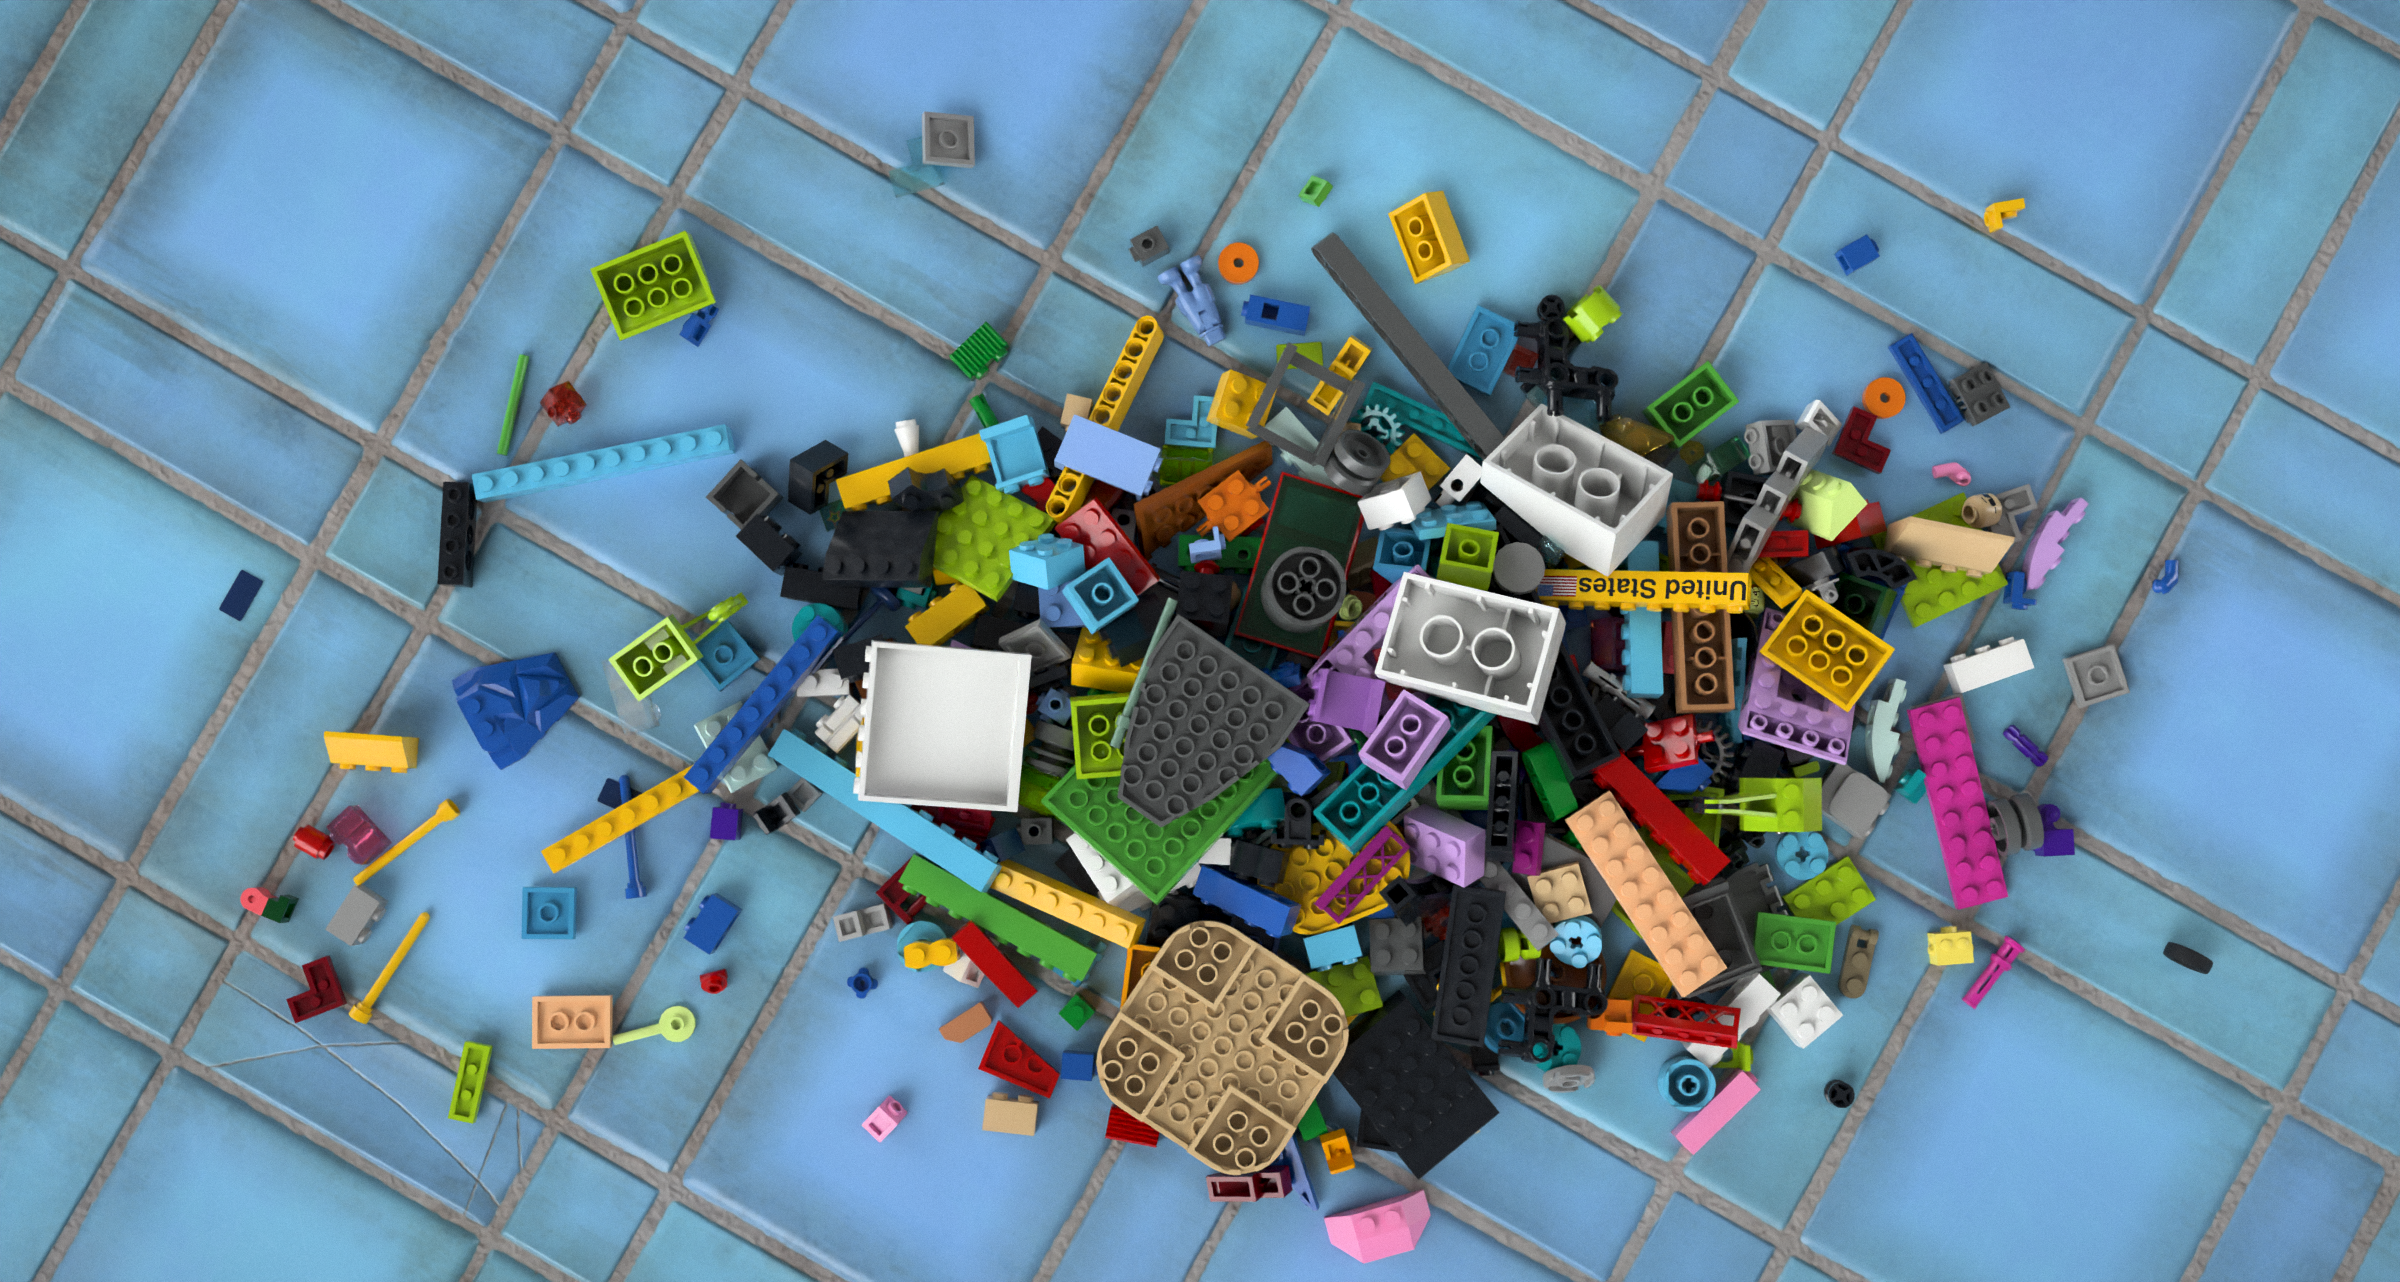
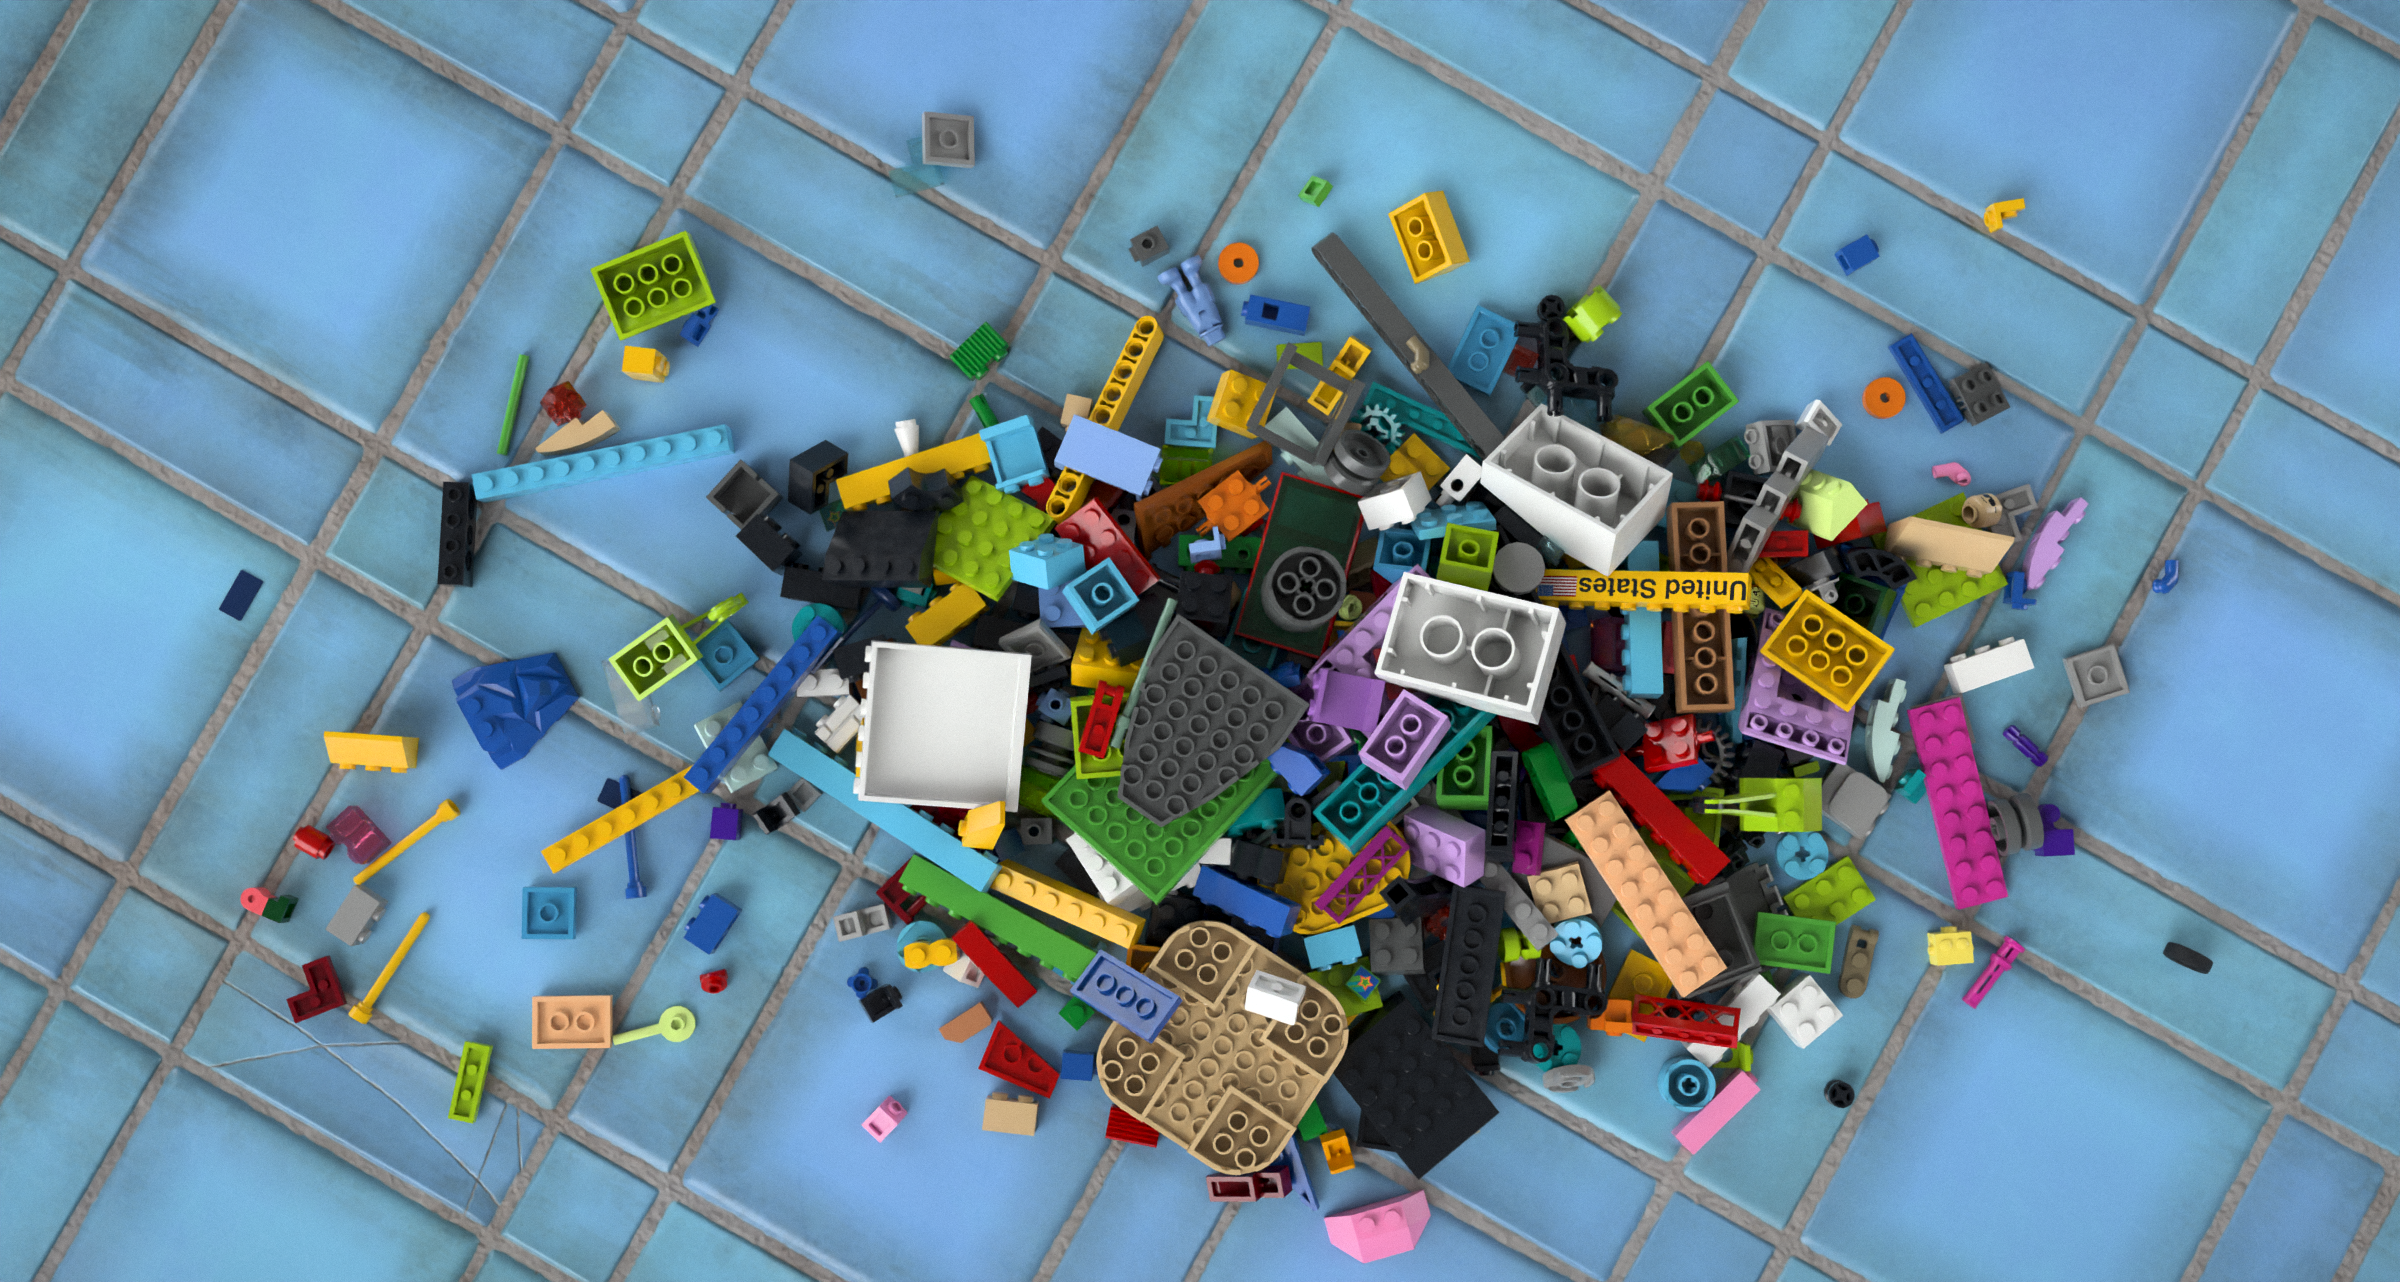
(579, 435): none -> tan slope
(645, 364): none -> yellow brick
(881, 1002): none -> black bracket
(983, 826): none -> yellow slope
(1101, 720): none -> red plate
(1126, 996): none -> plate
(1274, 997): none -> white panel
(1362, 983): none -> tile
(1421, 355): none -> dark tan arm
(1854, 442): dark red plate -> none

